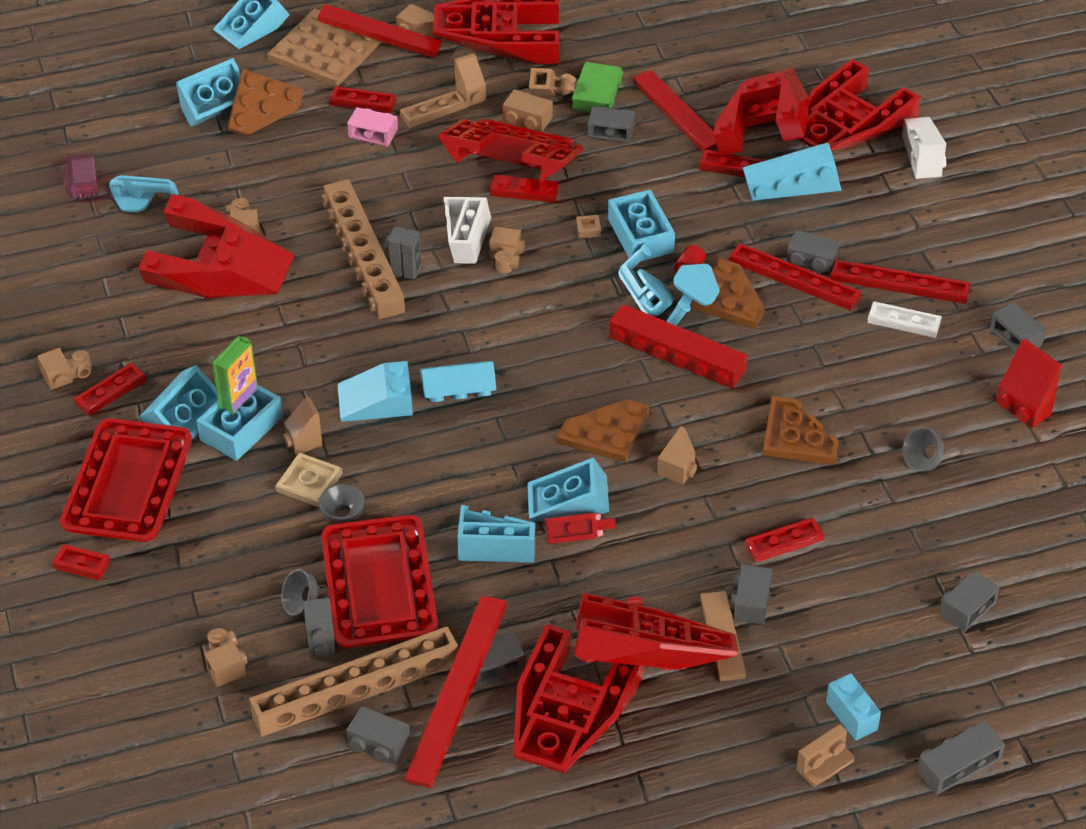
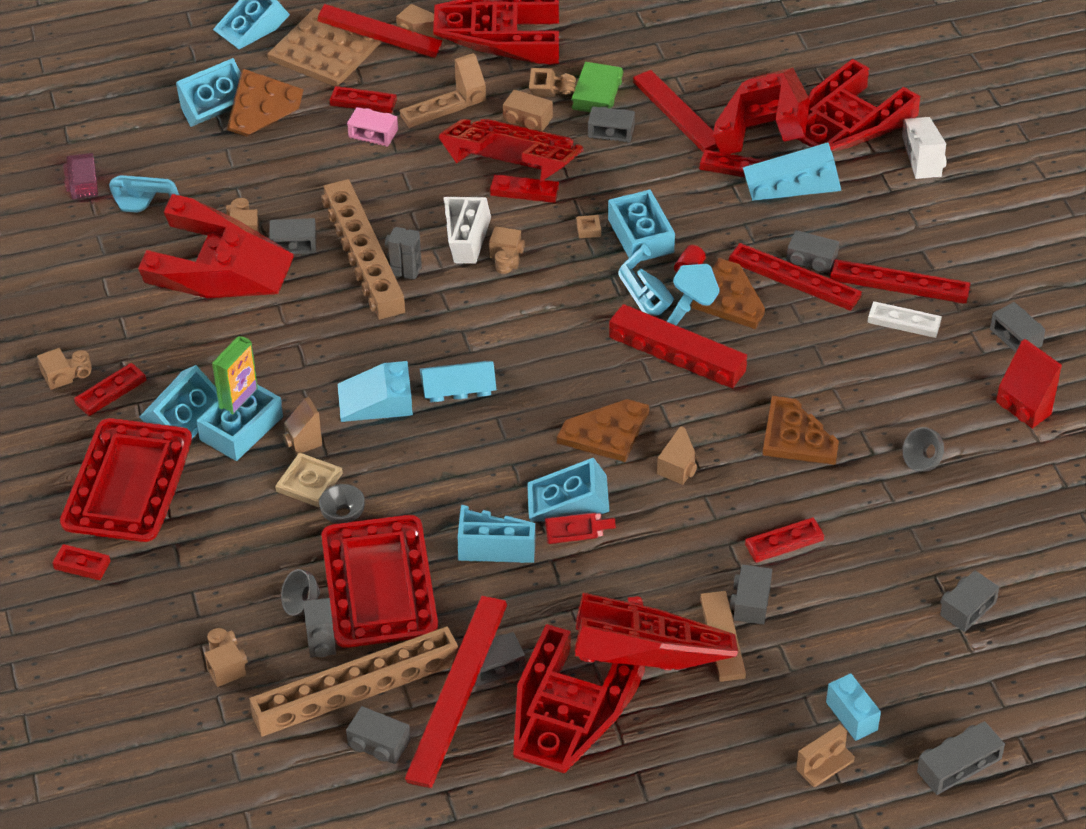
(295, 235): none -> dark grey brick

